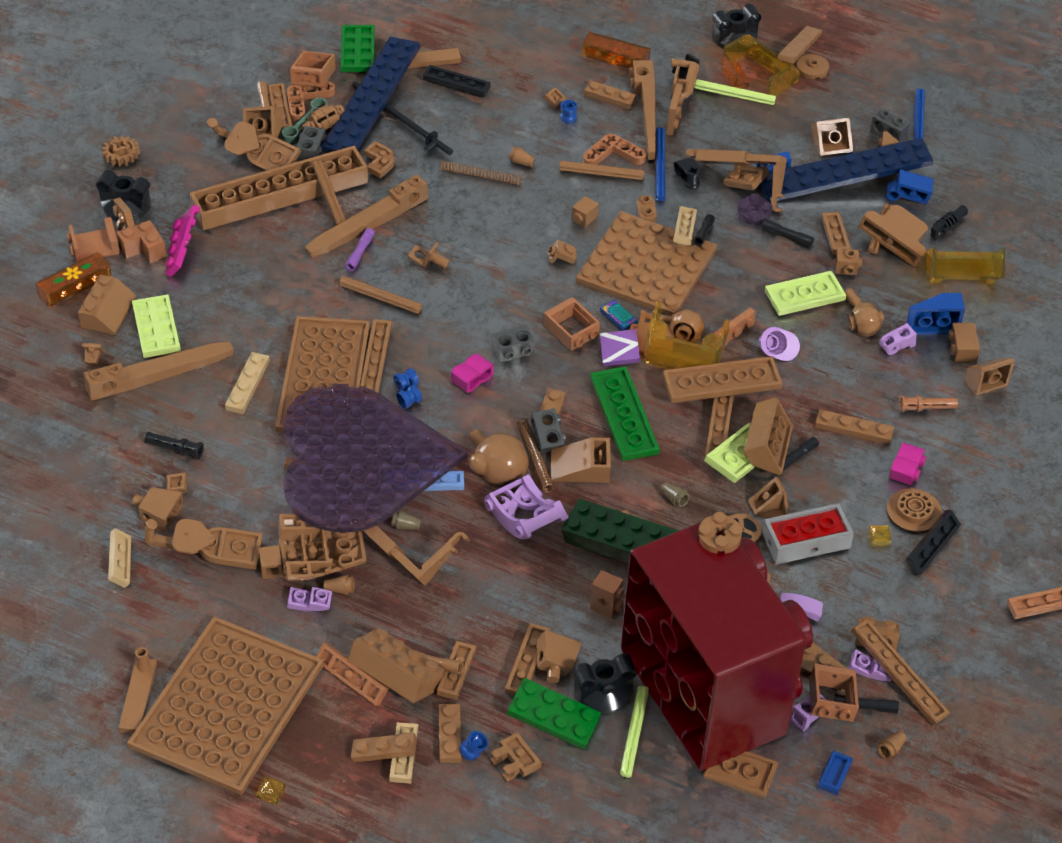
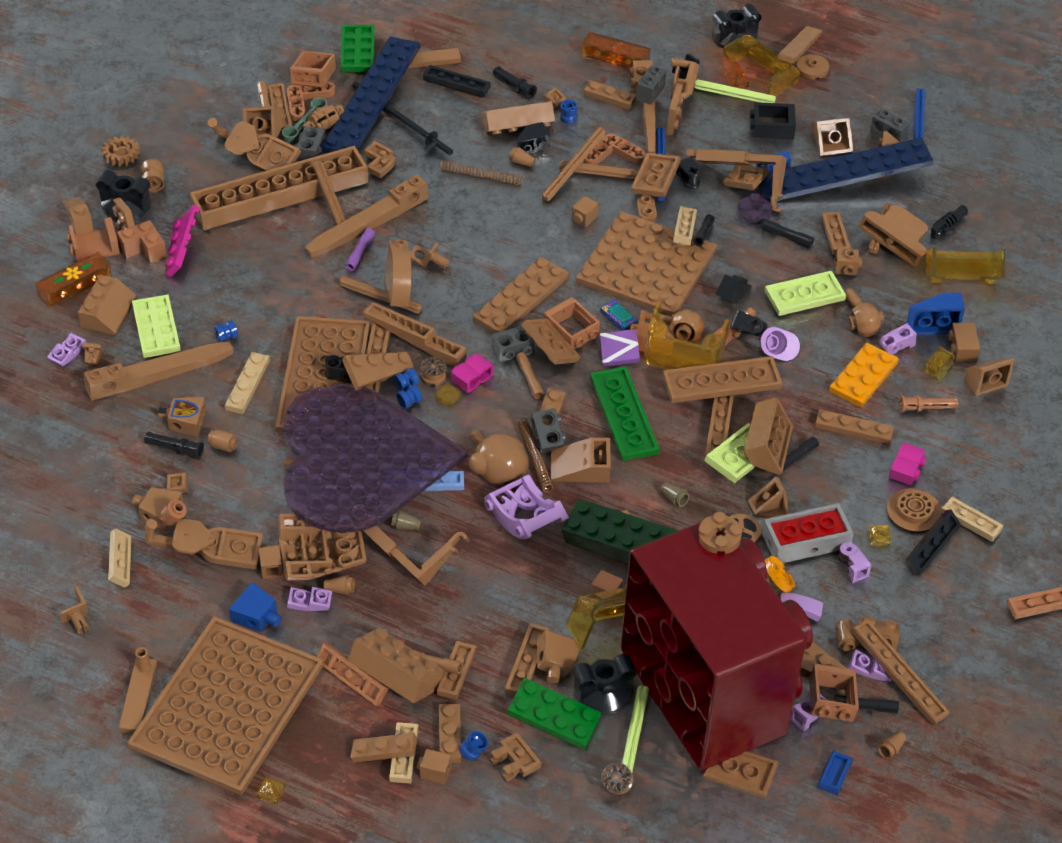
(67, 351): none -> lavender slope
(76, 613): none -> medium nougat bracket
(78, 215): none -> medium nougat slope
(154, 172): none -> medium nougat wheel
(173, 512): none -> nougat brick
(185, 415): none -> medium nougat torso
(222, 440): none -> medium nougat brick
(226, 331): none -> blue wheel
(255, 609): none -> blue torso
(335, 369): none -> black piece
(371, 368): none -> medium nougat wing
(398, 273): none -> medium nougat brick
(416, 334): none -> medium nougat slope
(434, 371): none -> medium nougat wheel
(434, 766): none -> medium nougat brick
(448, 395): none -> clear yellow tile
(517, 117): none -> medium nougat slope
(520, 85): none -> black pin
(521, 296): none -> medium nougat plate
(534, 138): none -> black slope
(534, 384): none -> medium nougat piece
(550, 341): none -> medium nougat plate
(562, 251): medium nougat bracket -> none
(573, 164): none -> medium nougat axle
(592, 608): none -> clear yellow windscreen
(617, 778): none -> wheel
(651, 84): none -> dark grey brick
(655, 175): none -> medium nougat plate
(733, 288): none -> black slope
(746, 323): none -> black piece
(770, 129): none -> black window
(778, 574): none -> light orange tile
(845, 638): none -> medium nougat brick
(855, 562): none -> lavender leg
(863, 375): none -> light orange plate
(910, 187): blue hinge -> none
(939, 363): none -> clear yellow brick
(974, 519): none -> tan plate

